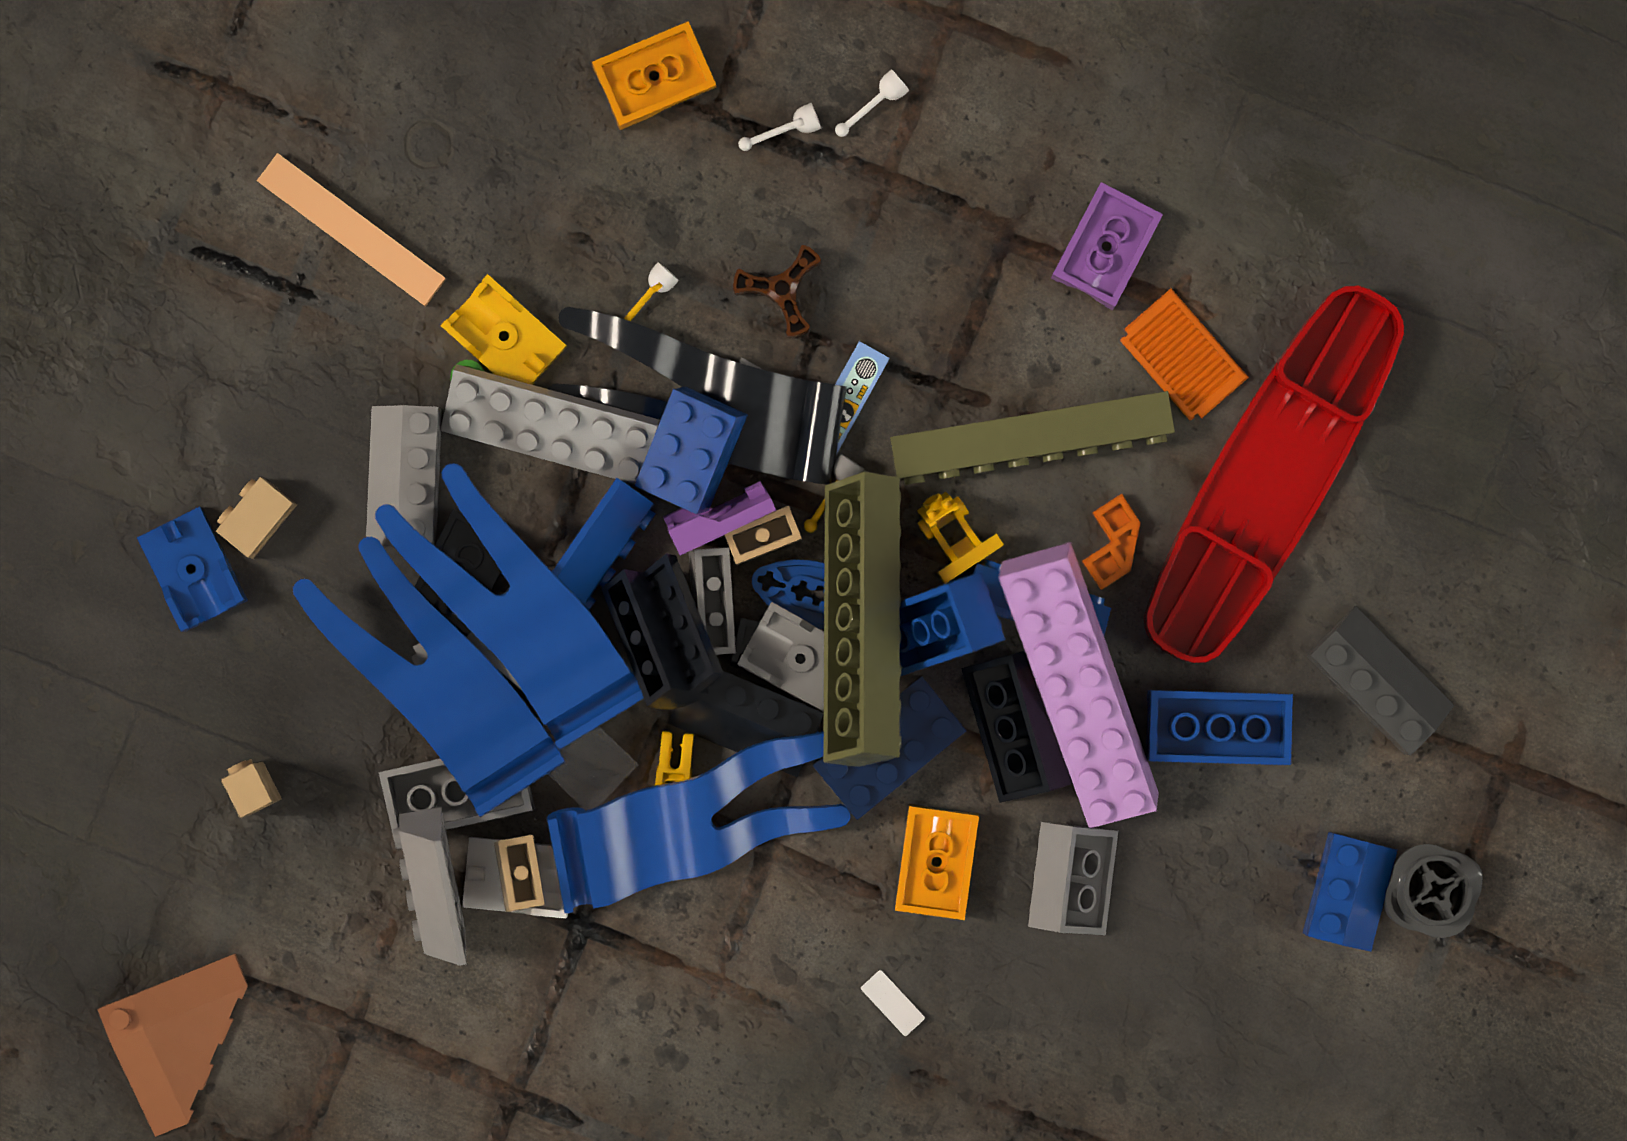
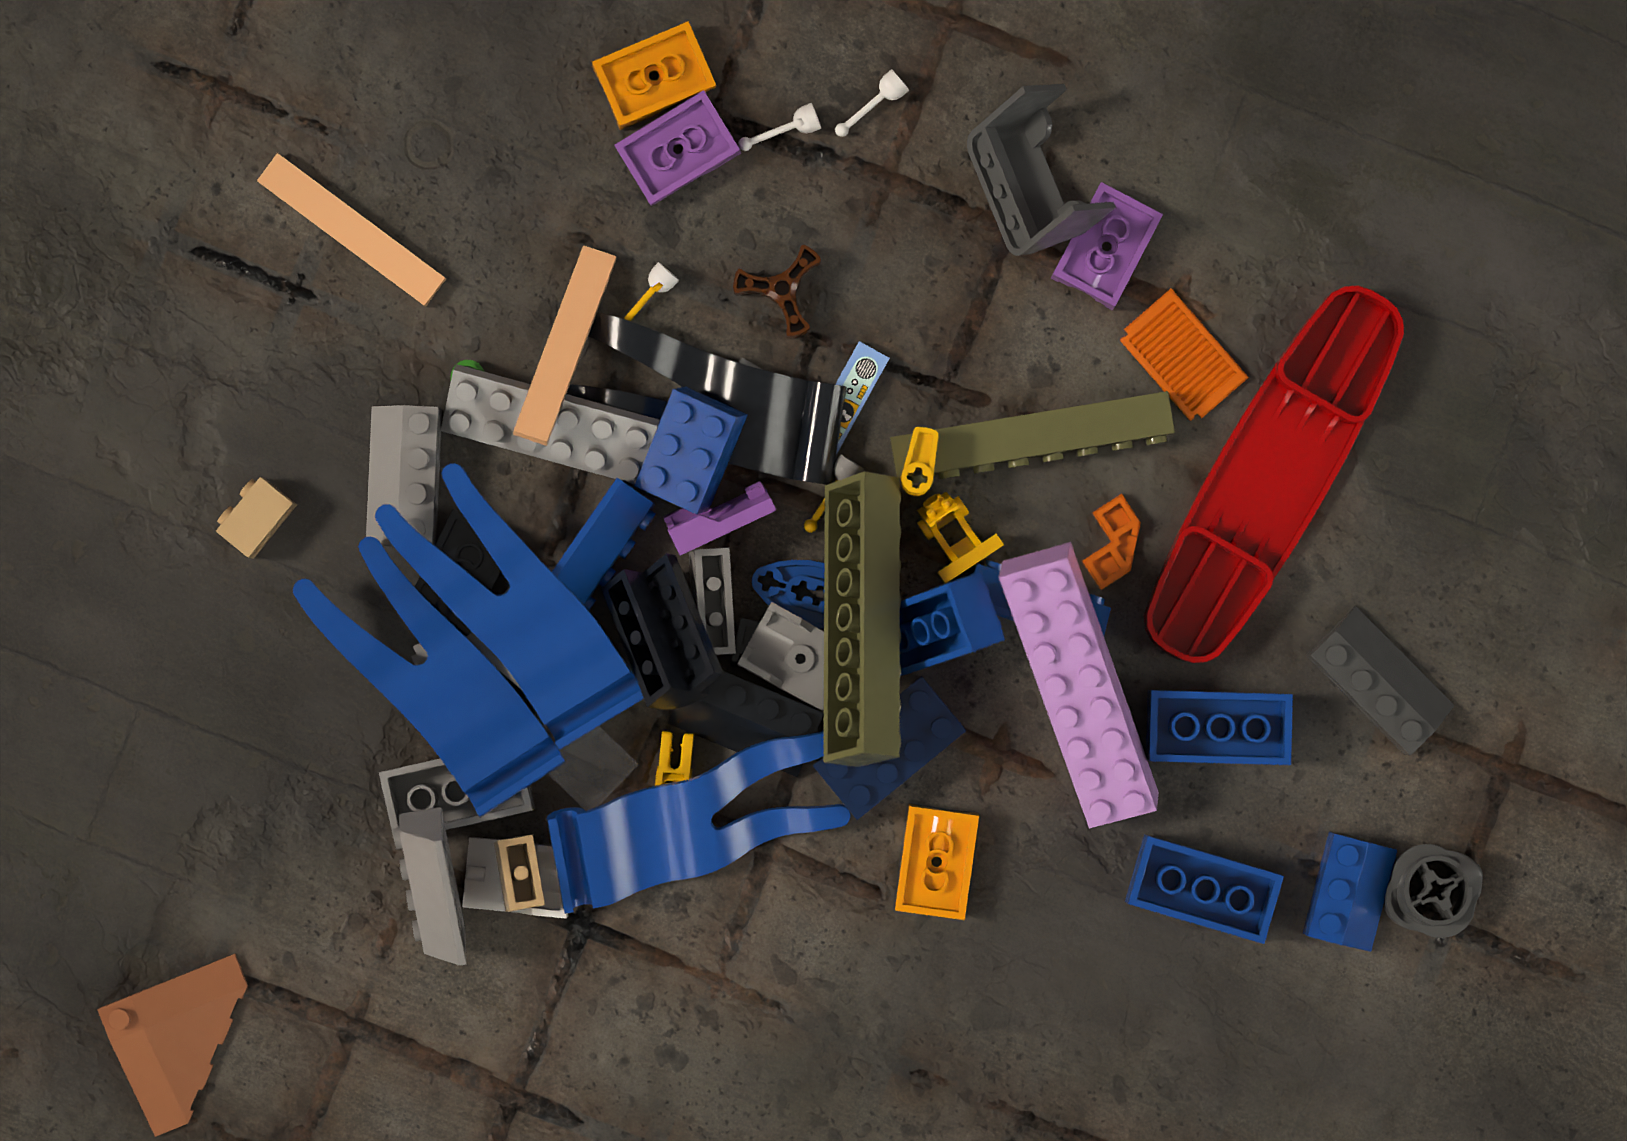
(197, 595): blue piece -> none
(250, 787): tan brick -> none
(488, 313): yellow piece -> none
(564, 345): none -> light nougat tile
(704, 142): none -> medium lavender piece
(763, 535): tan brick -> none
(892, 1003): white sticker -> none
(920, 457): none -> yellow piece
(1015, 728): black slope -> none
(1018, 178): none -> dark grey windscreen
(1073, 879): light grey slope -> none
(1204, 889): none -> blue brick

